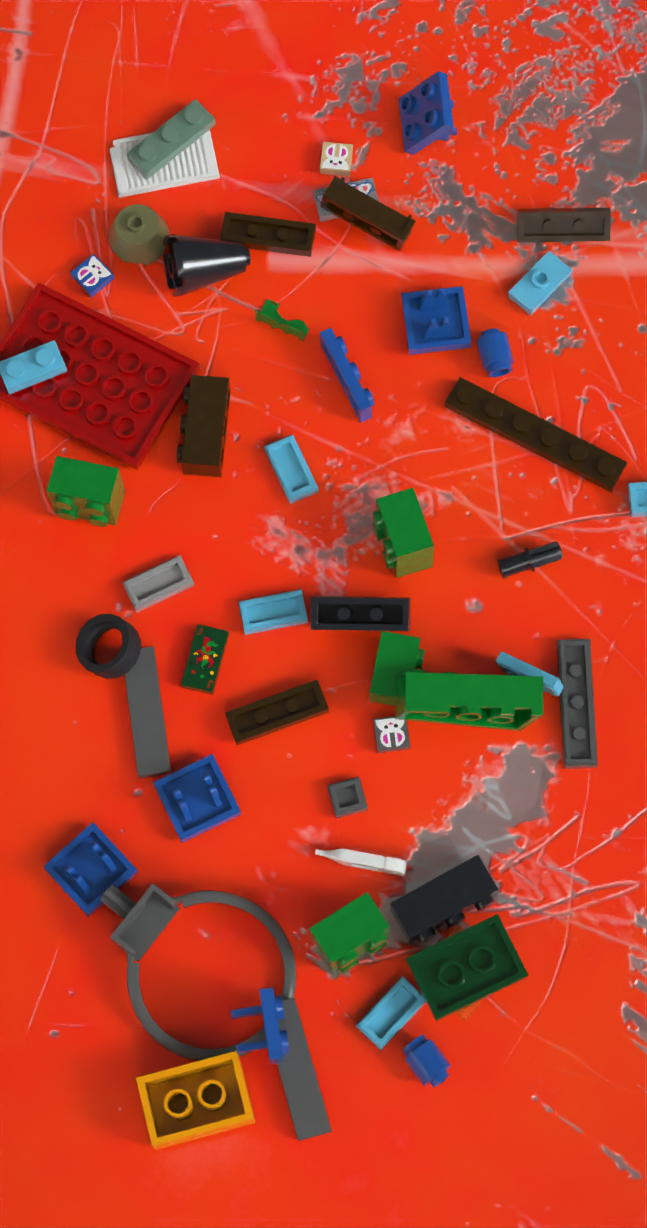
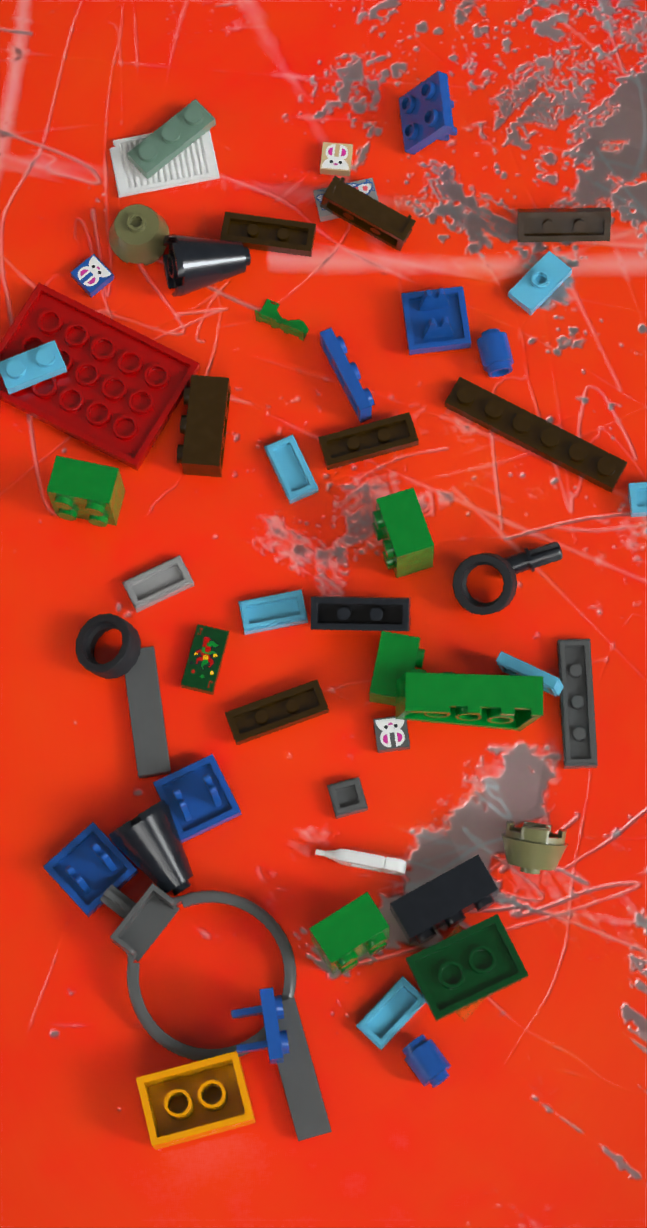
(155, 848): none -> black cone
(368, 441): none -> dark brown plate
(460, 580): none -> black tyre
(533, 846): none -> olive cone

